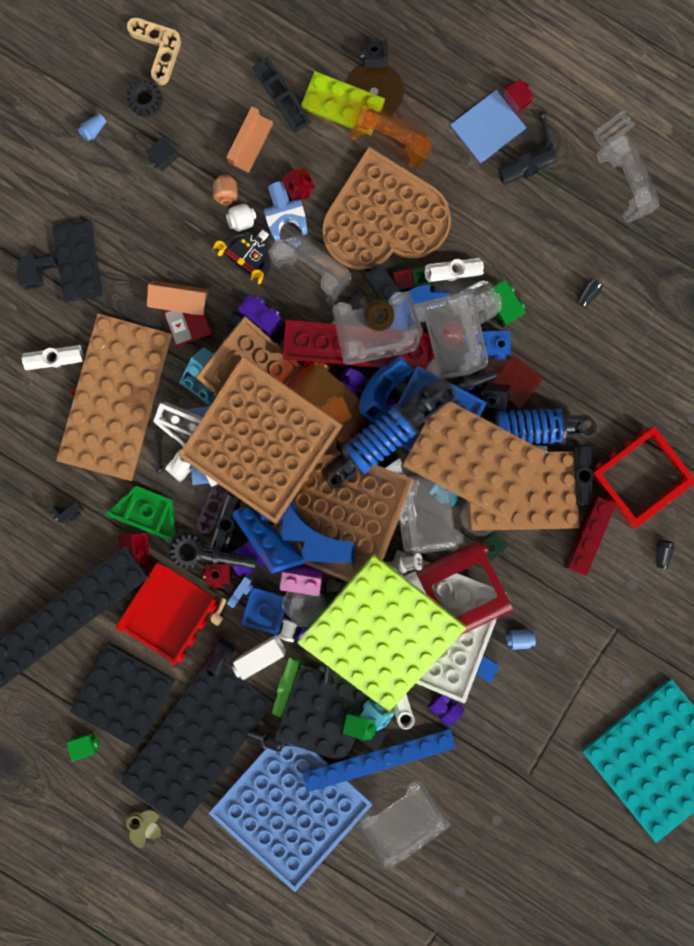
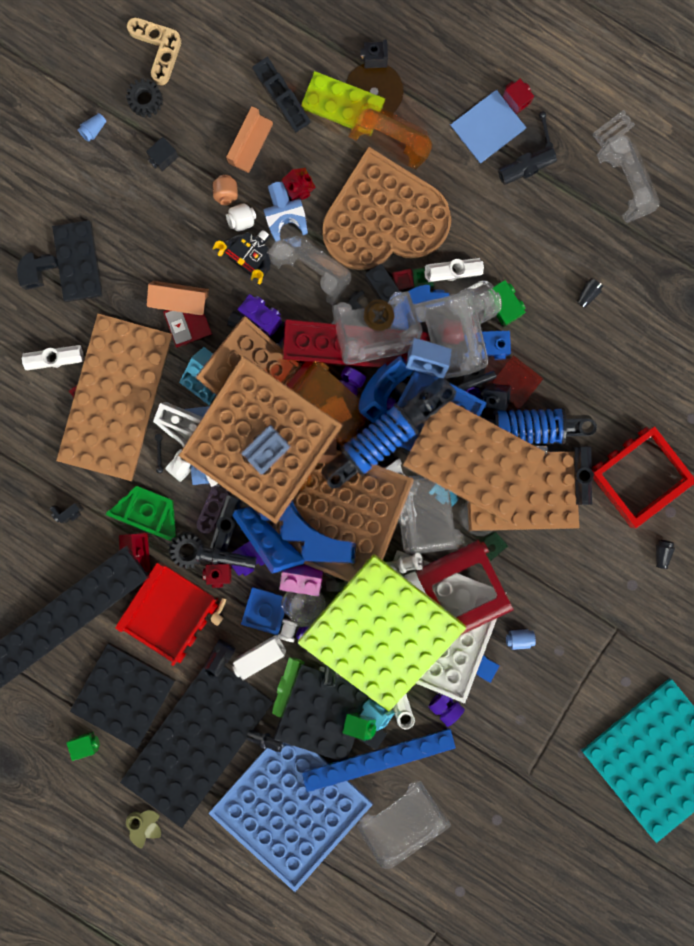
(243, 588): medium blue plate -> none
(266, 450): none -> sand blue plate
(428, 358): none -> medium blue brick
(590, 536): dark red brick -> none

